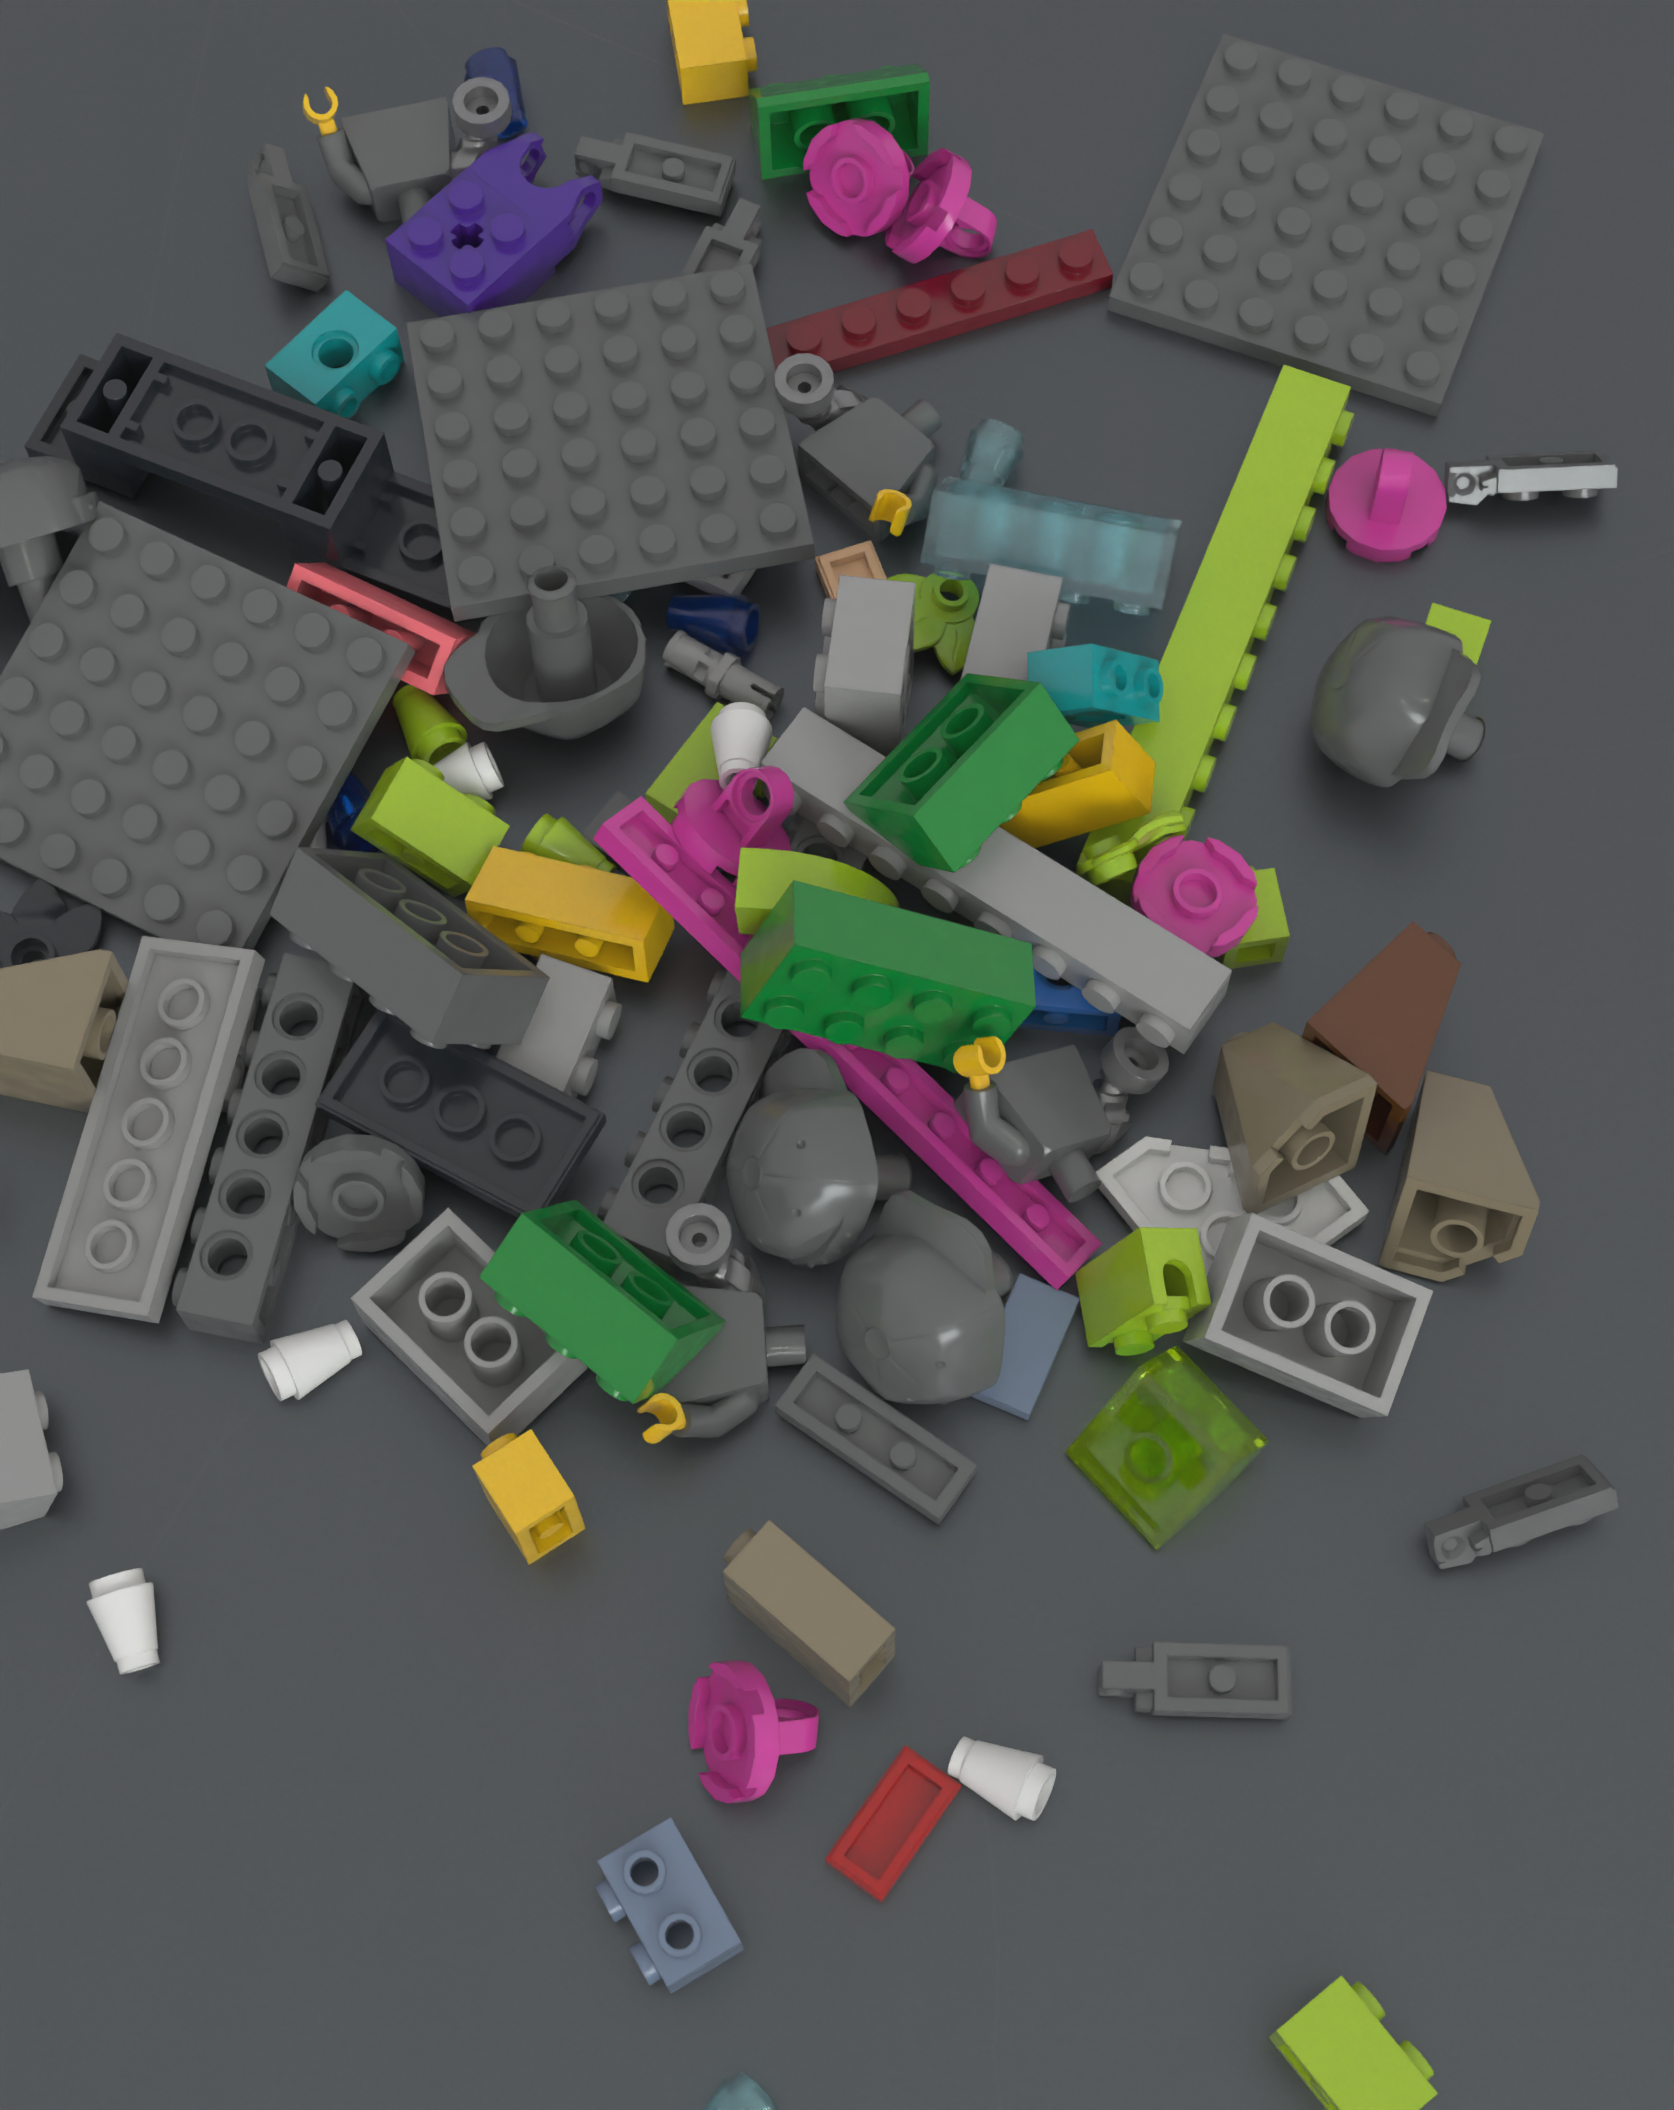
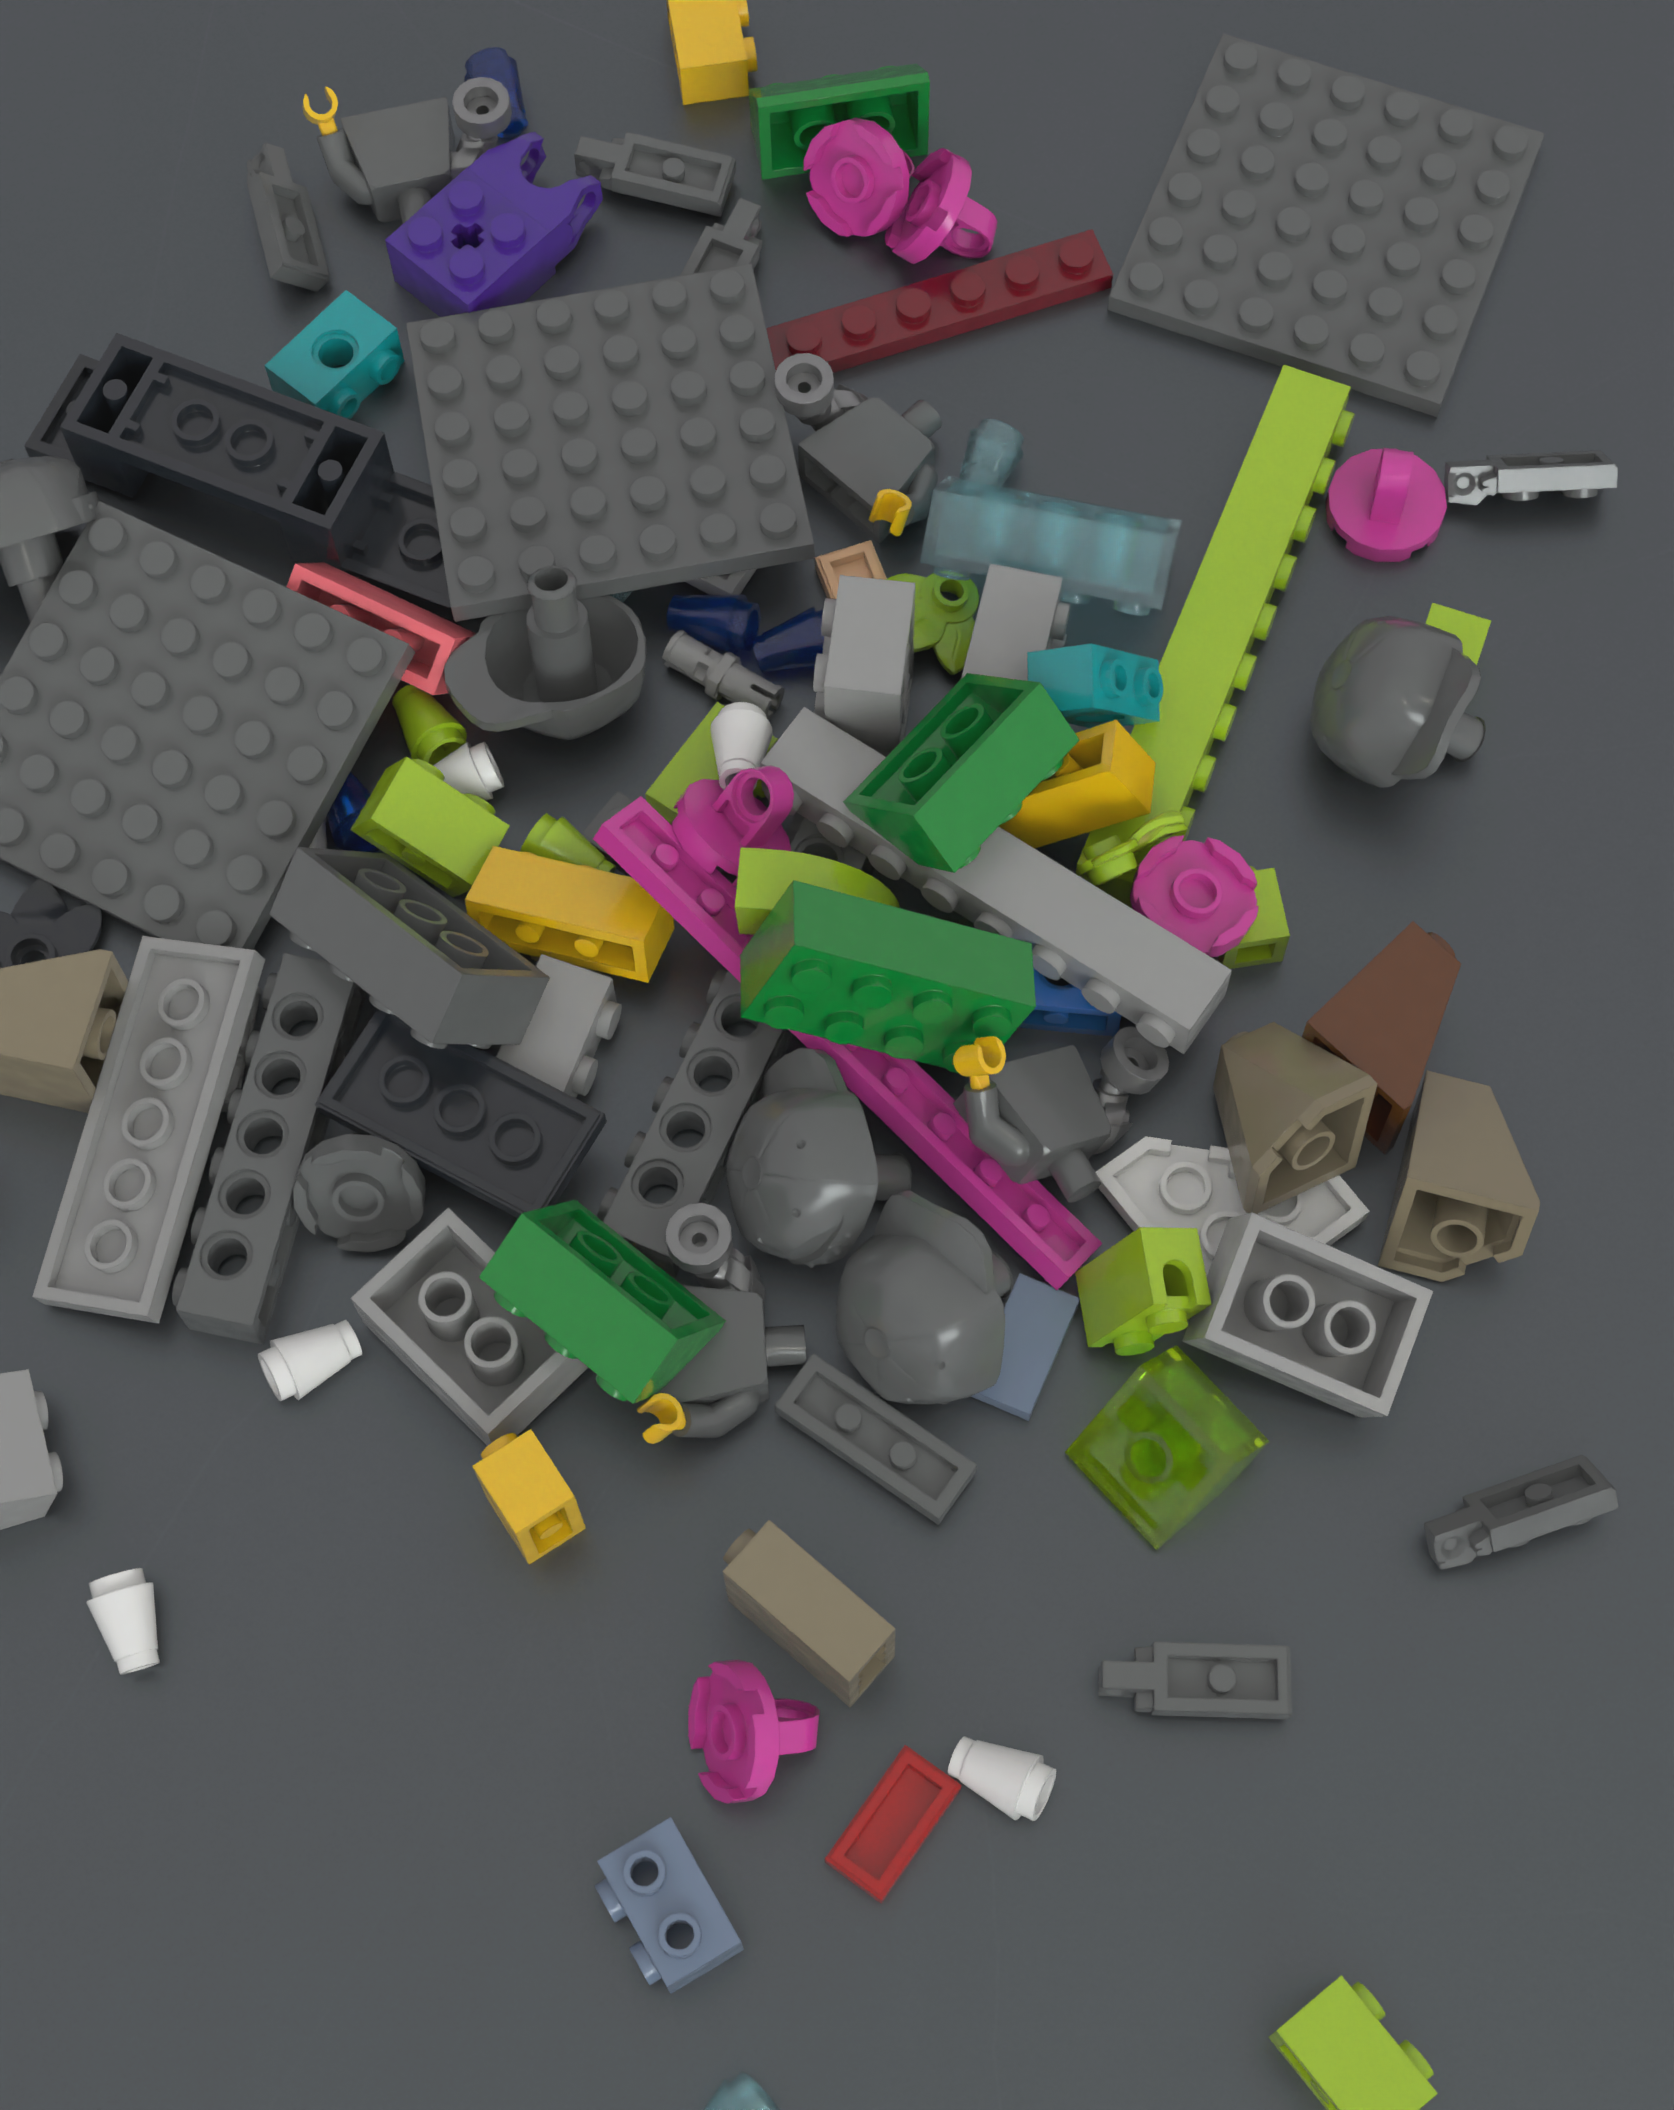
(791, 642): none -> clear blue cone

